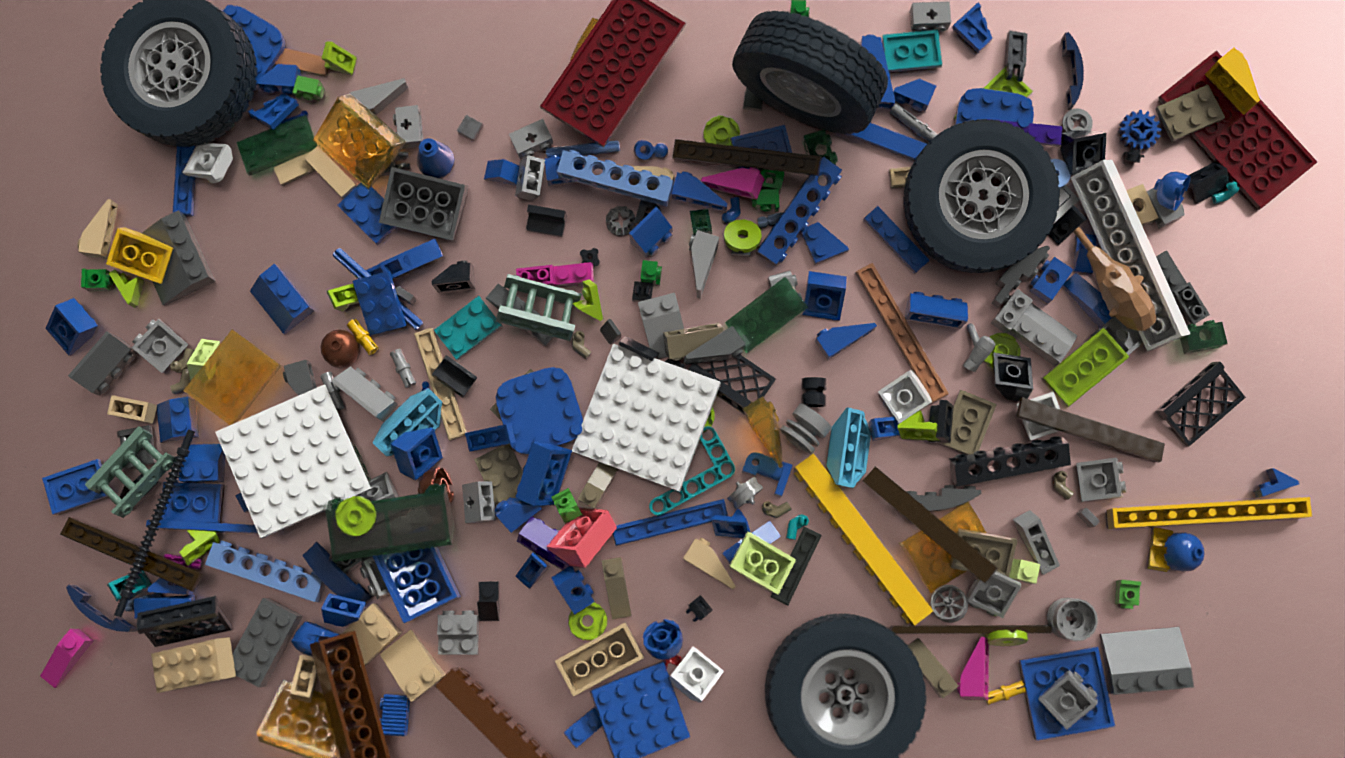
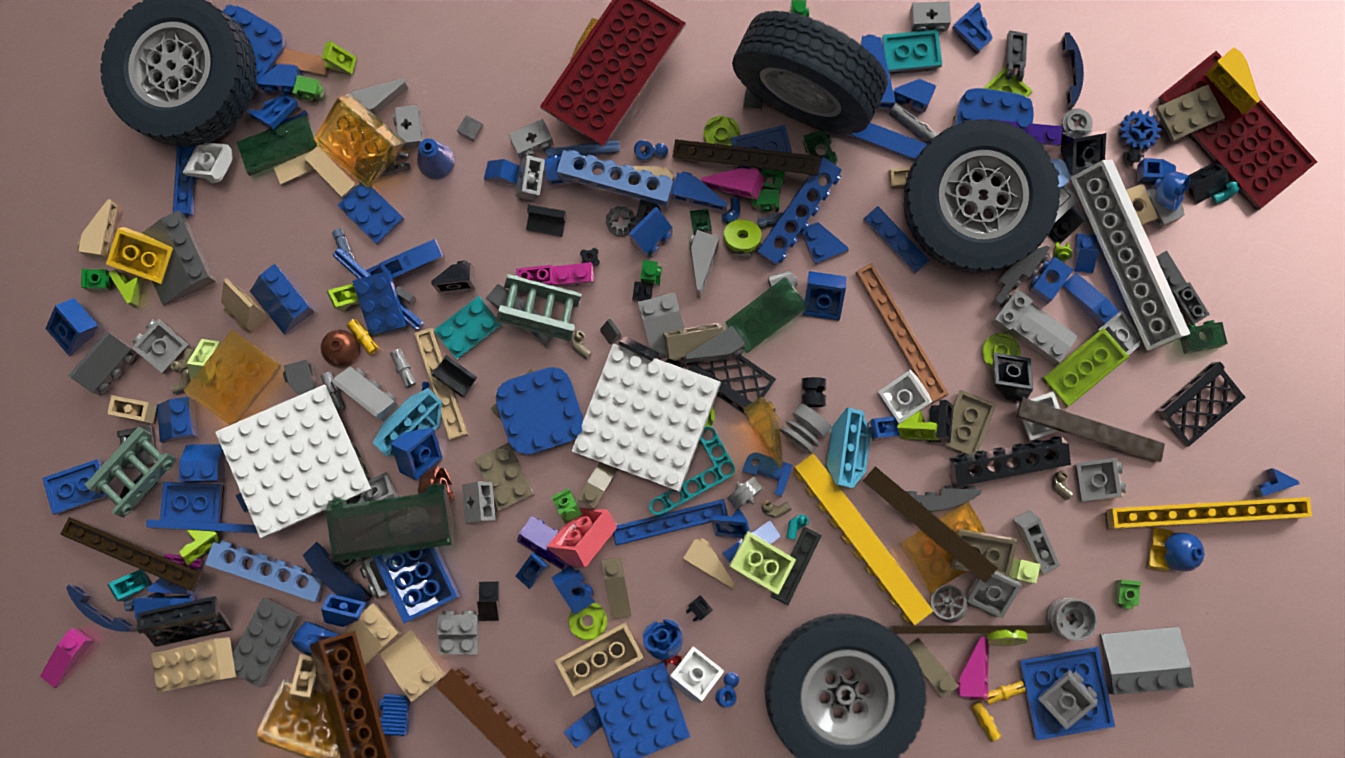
(127, 593): black hose -> none
(241, 306): none -> tan slope
(342, 241): none -> sand blue axle
(355, 516): lime tile -> none
(423, 203): dark grey slope -> none
(490, 437): blue plate -> none
(515, 512): blue slope -> none
(543, 473): blue slope -> none
(591, 301): lime slope -> none
(731, 680): none -> blue plate
(839, 338): blue slope -> none
(936, 310): blue slope -> none
(982, 349): light grey piece -> none
(985, 721): none -> yellow pin
(1062, 253): none -> lime plate
(1088, 517): flat silver tile -> none
(1119, 288): medium nougat piece -> none
(1151, 170): none -> blue slope

